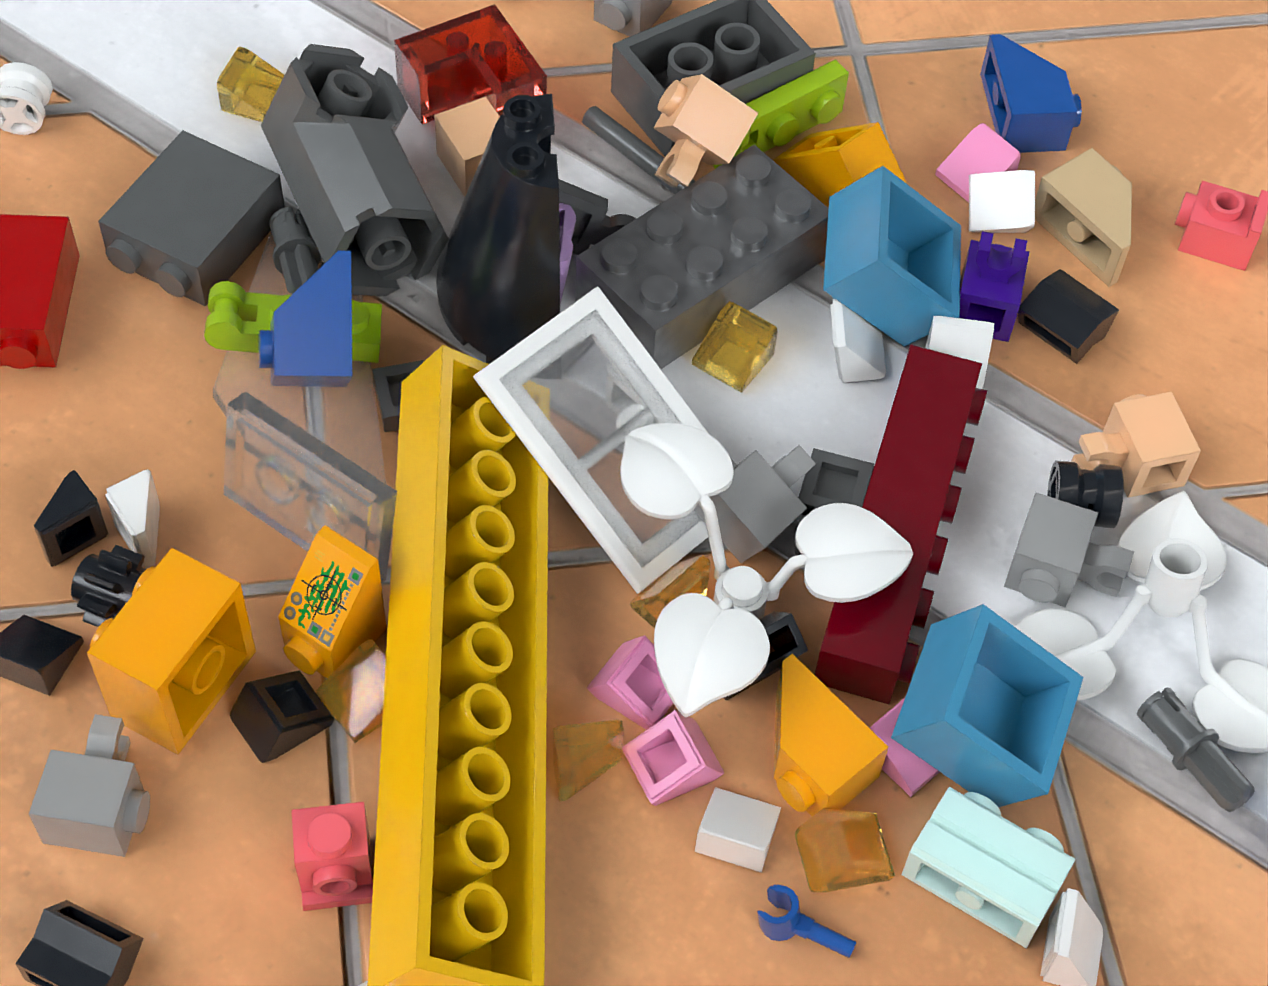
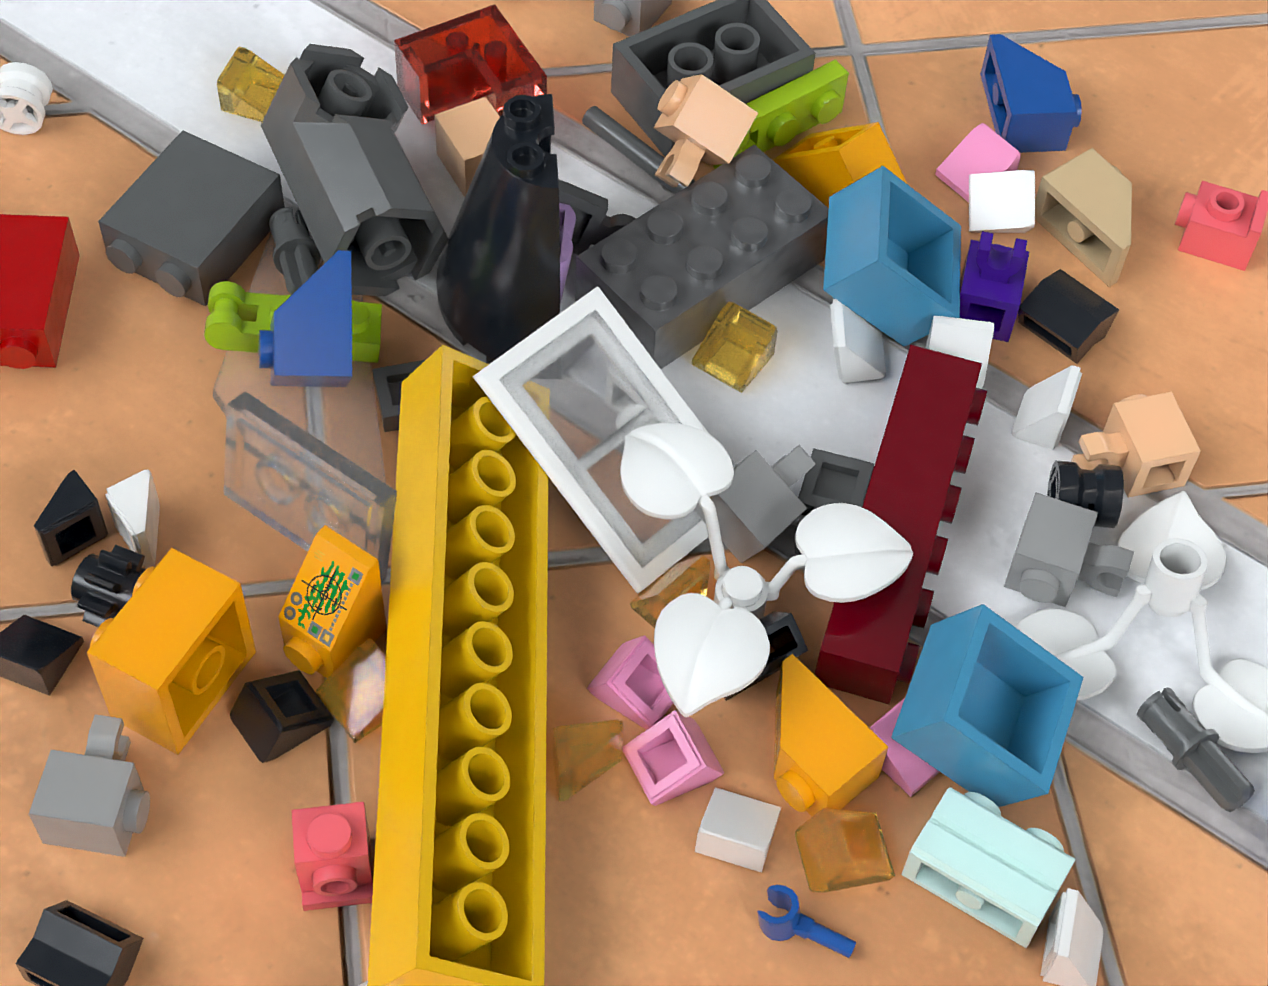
(1047, 408): none -> white slope

